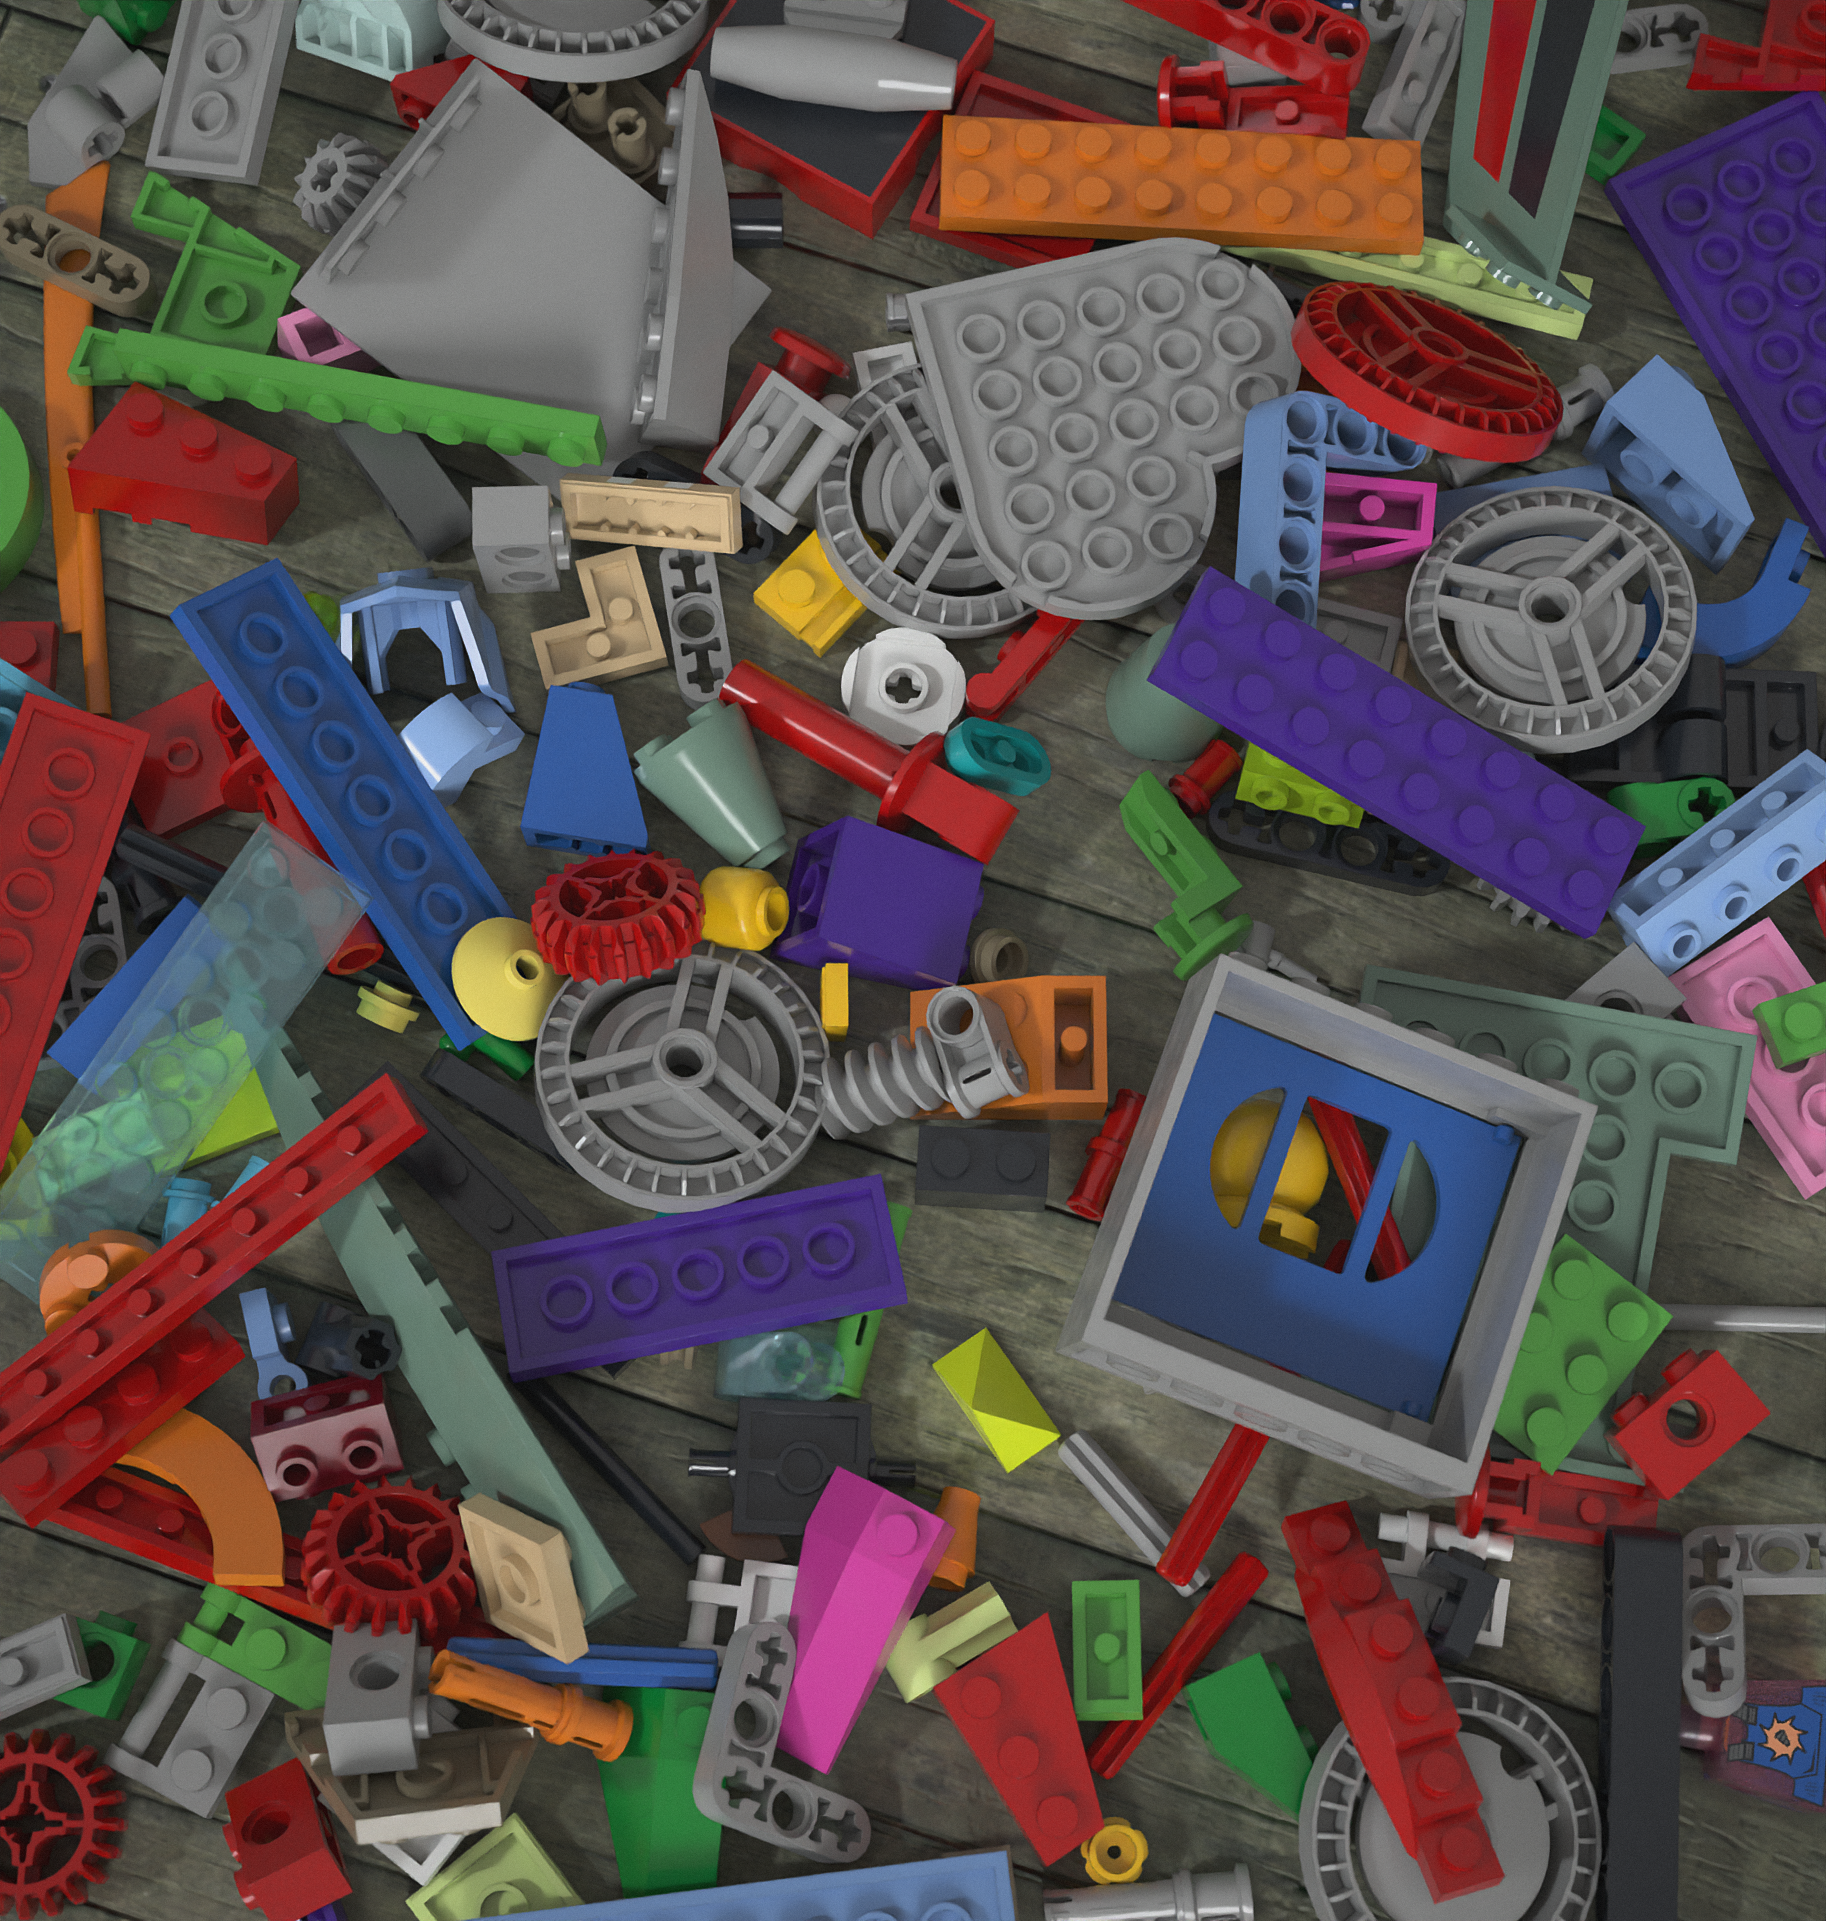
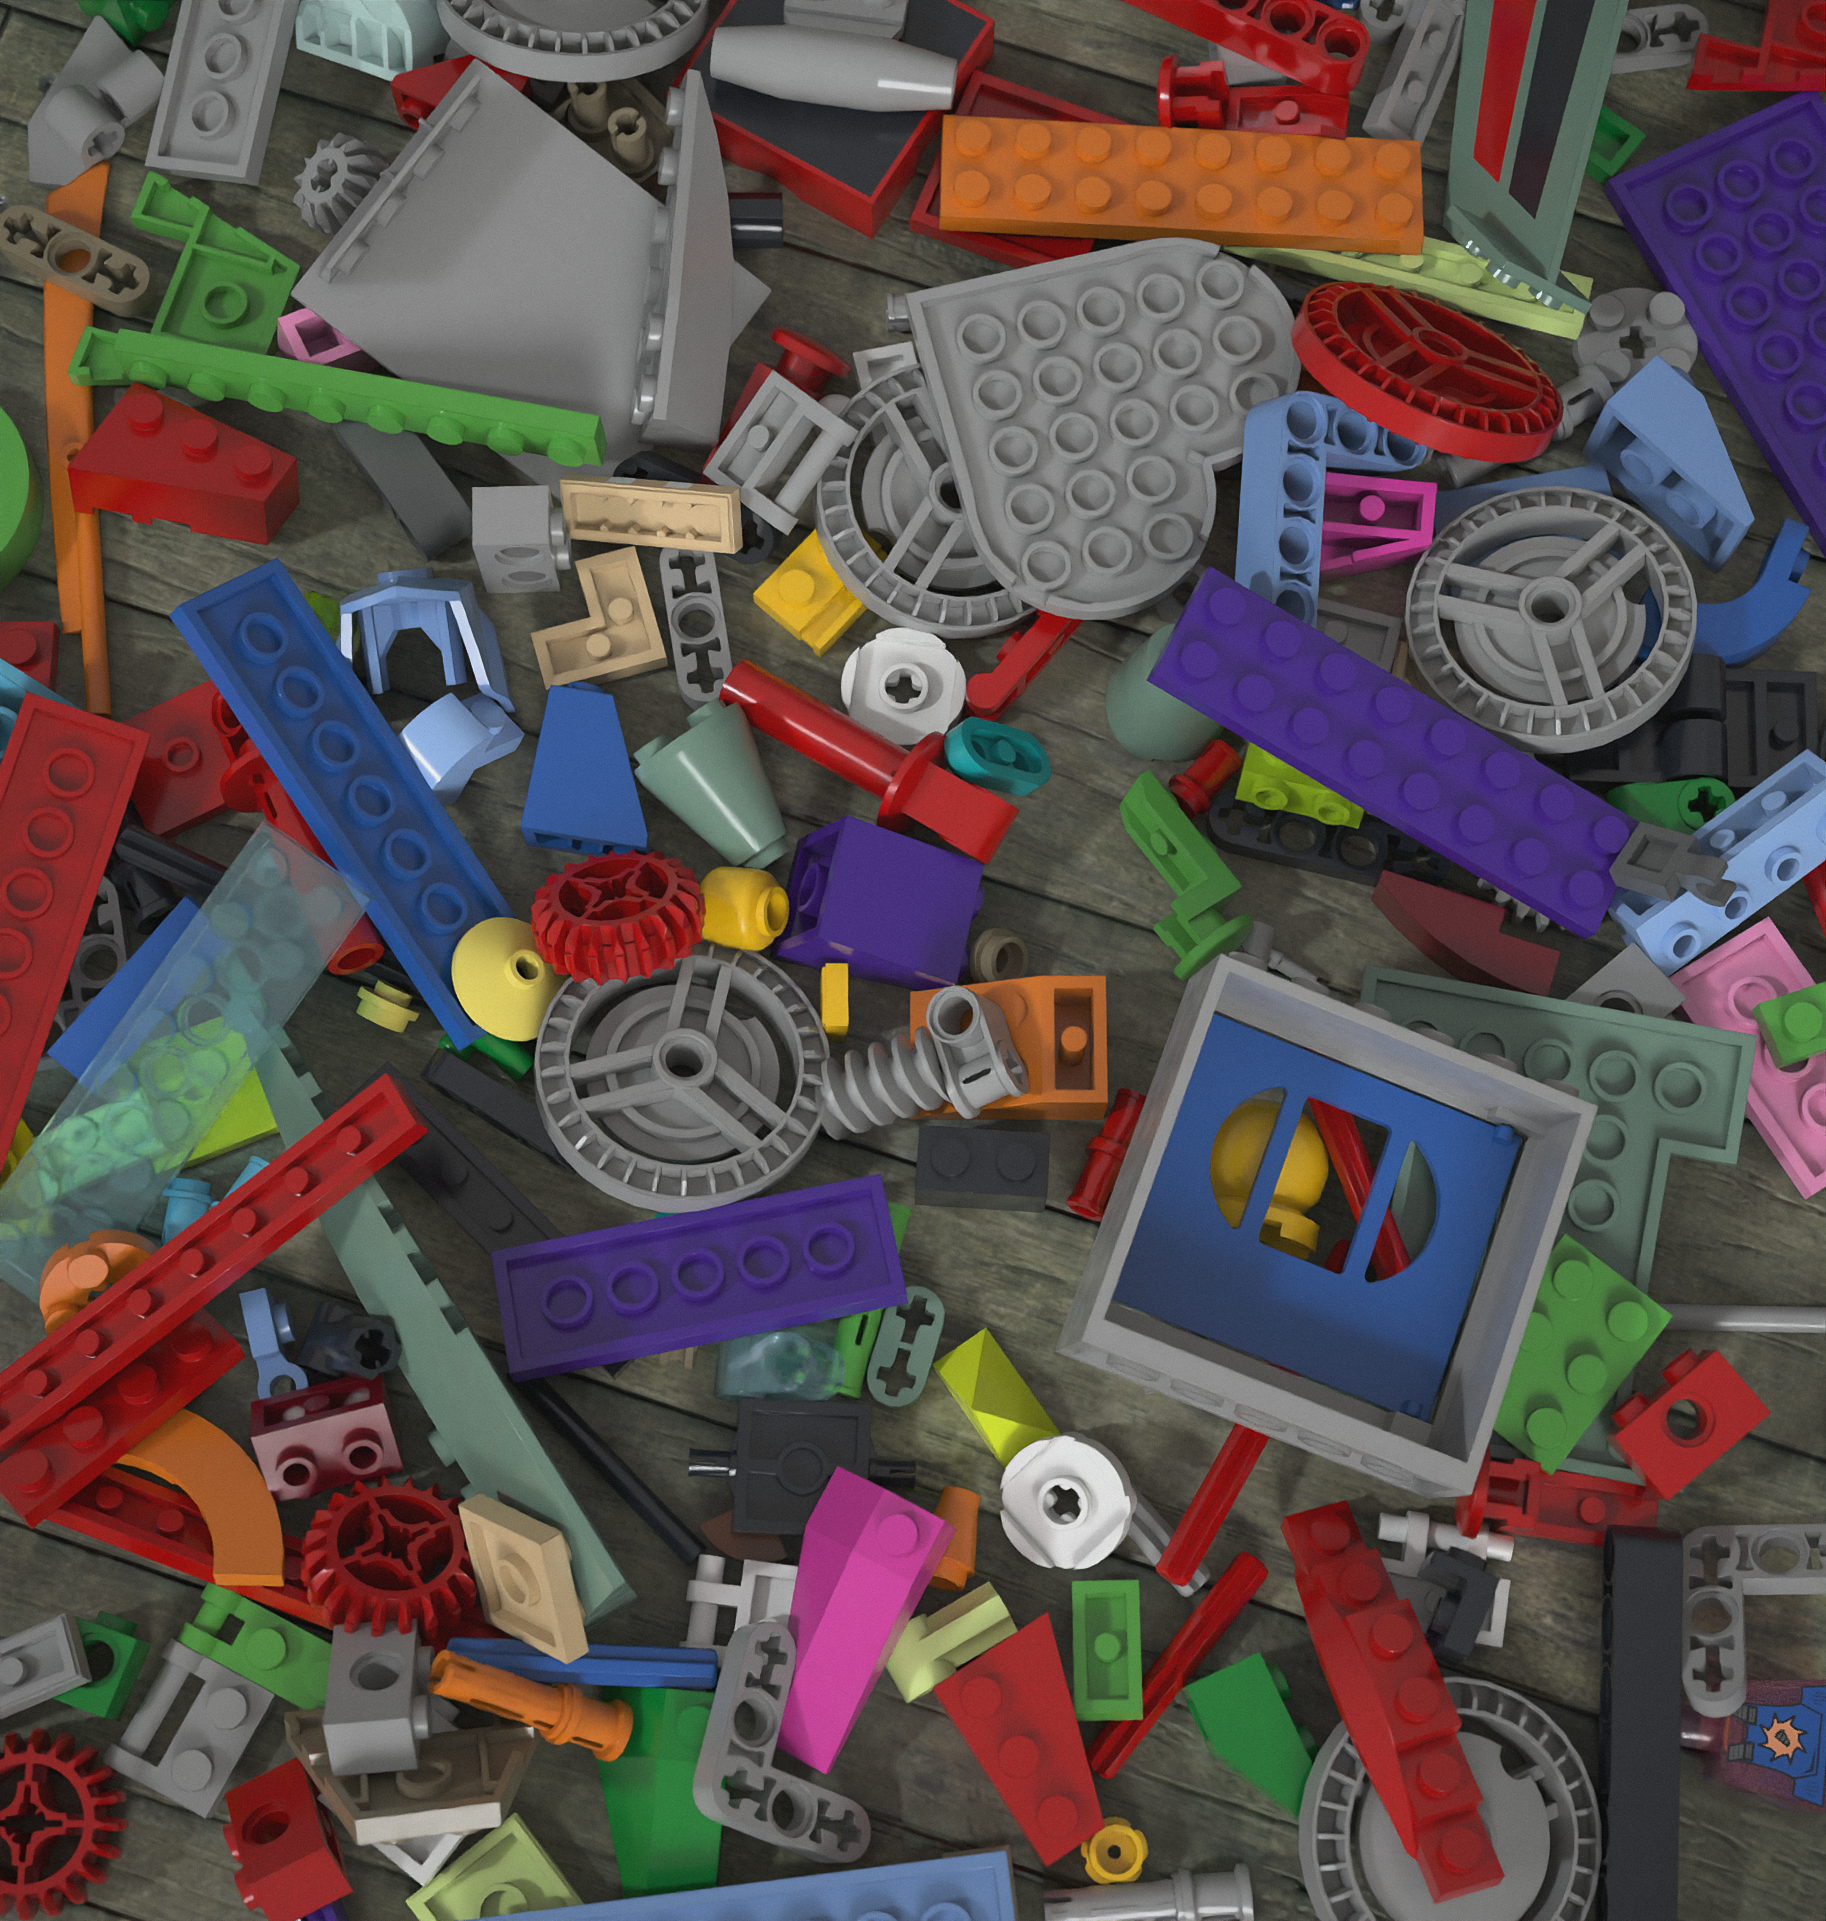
(921, 1352): none -> sand green beam
(1029, 1498): none -> white plate
(1464, 936): none -> dark red slope
(1634, 313): none -> light grey plate
(1663, 860): none -> dark grey plate

